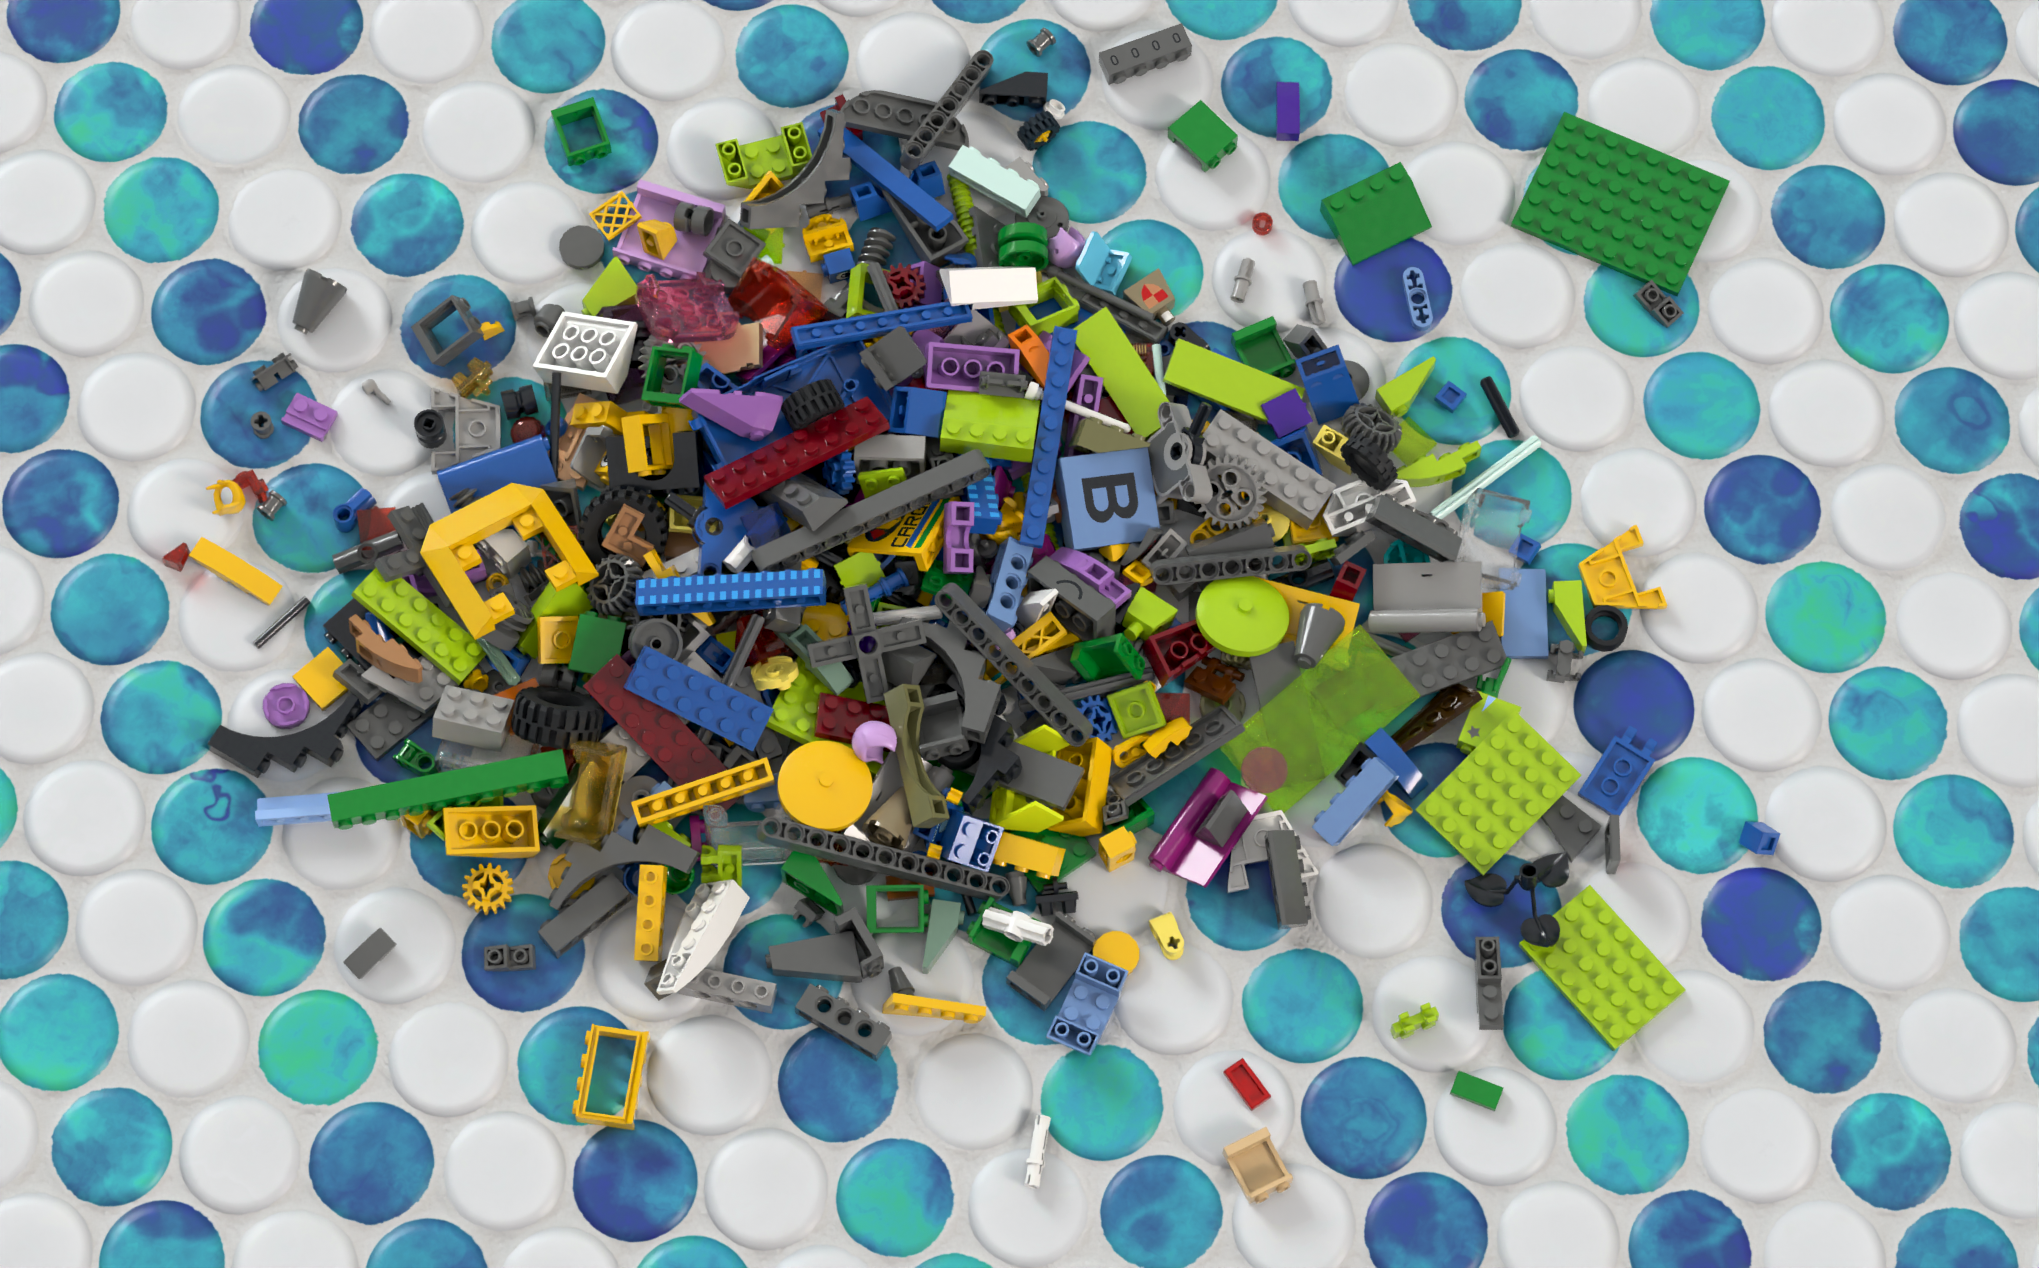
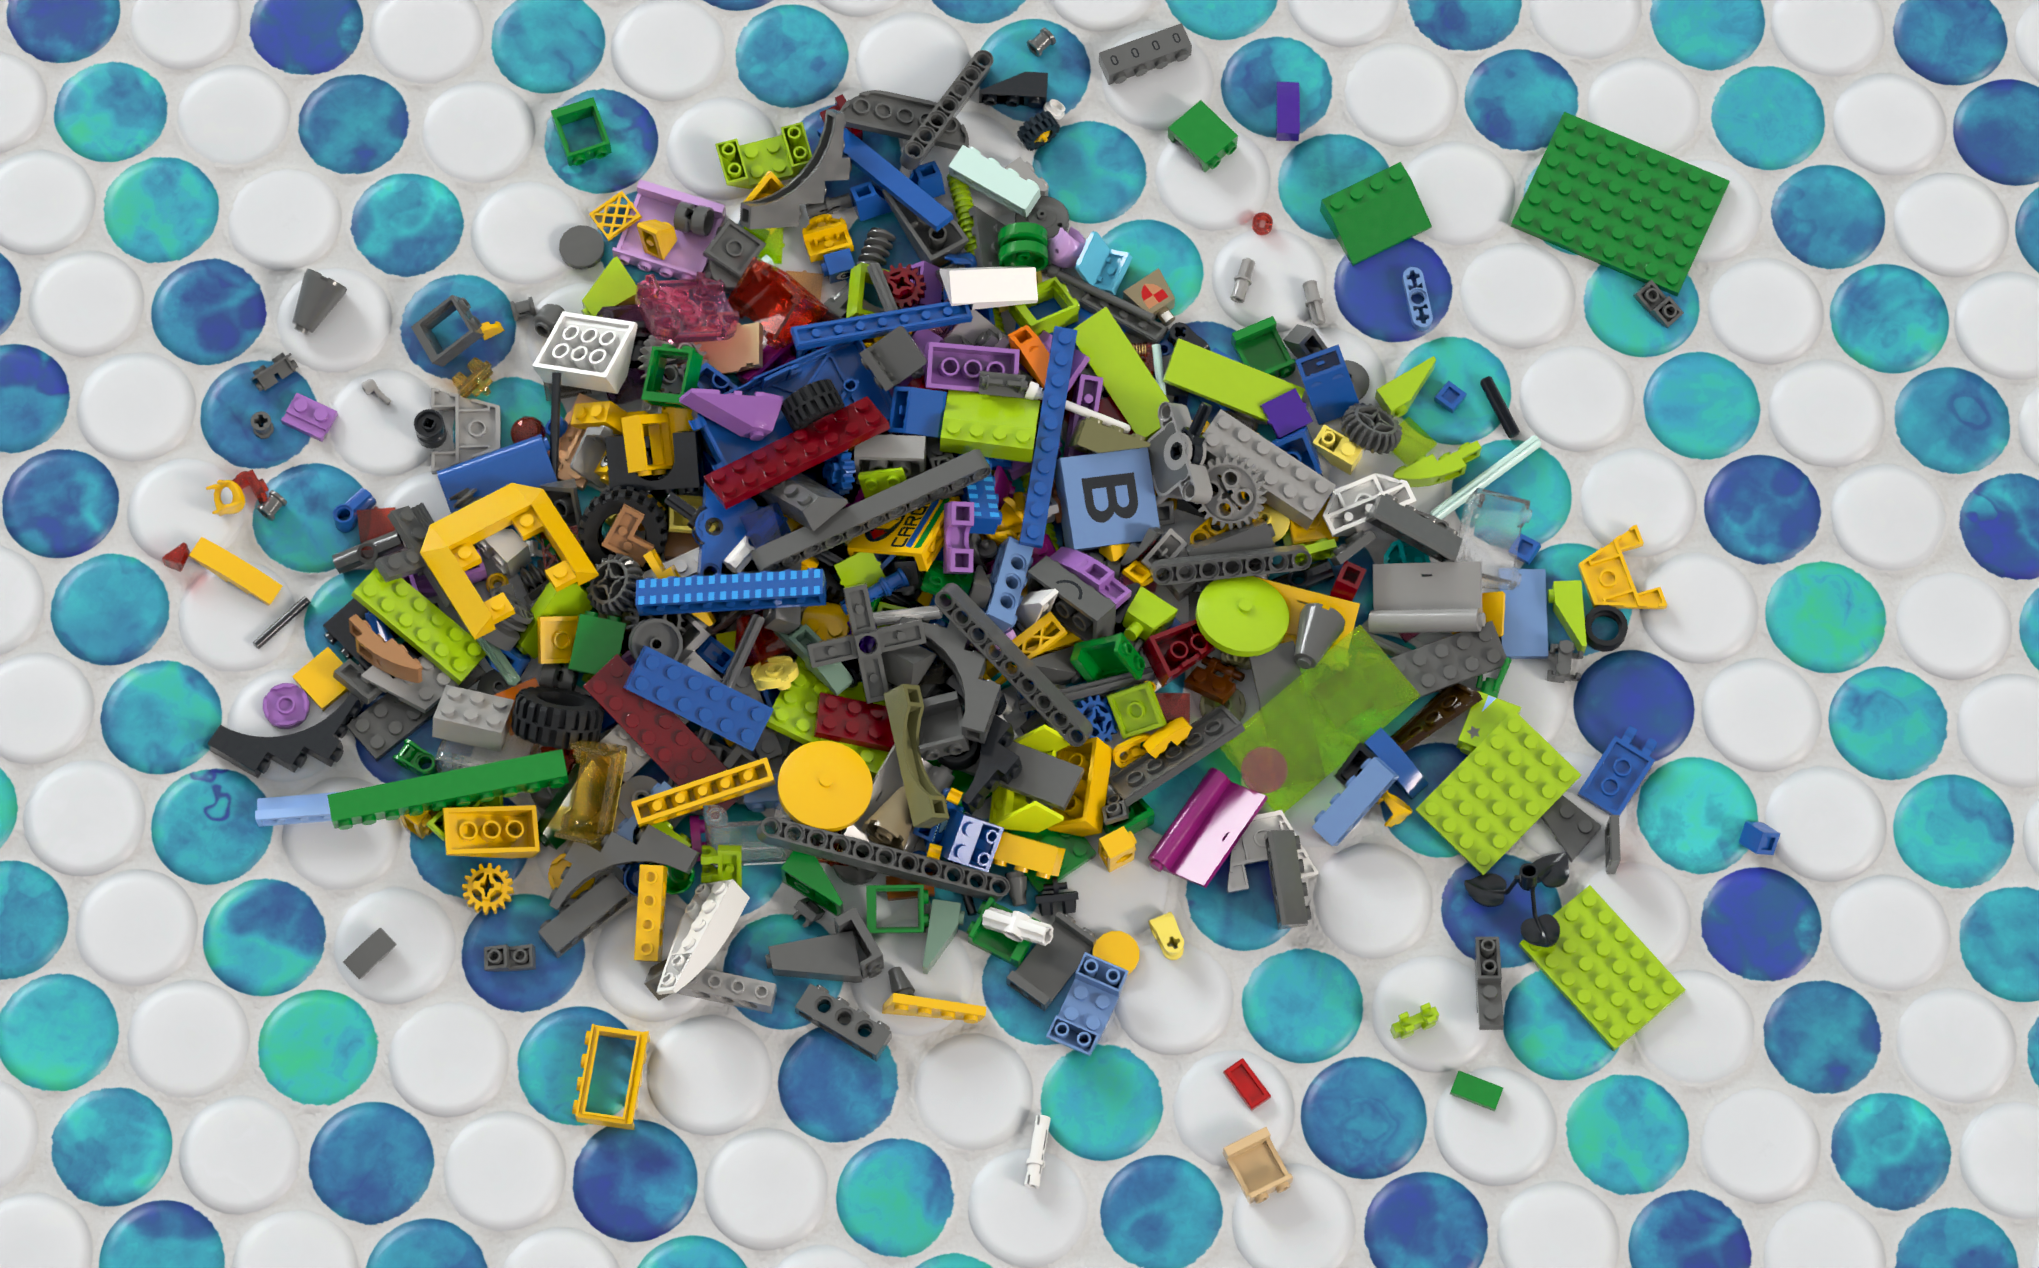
(476, 681): yellow plate -> none
(519, 402): black wheel -> none
(871, 739): lavender piece -> none
(1222, 819): dark grey slope -> none
(1369, 462): black tyre -> none

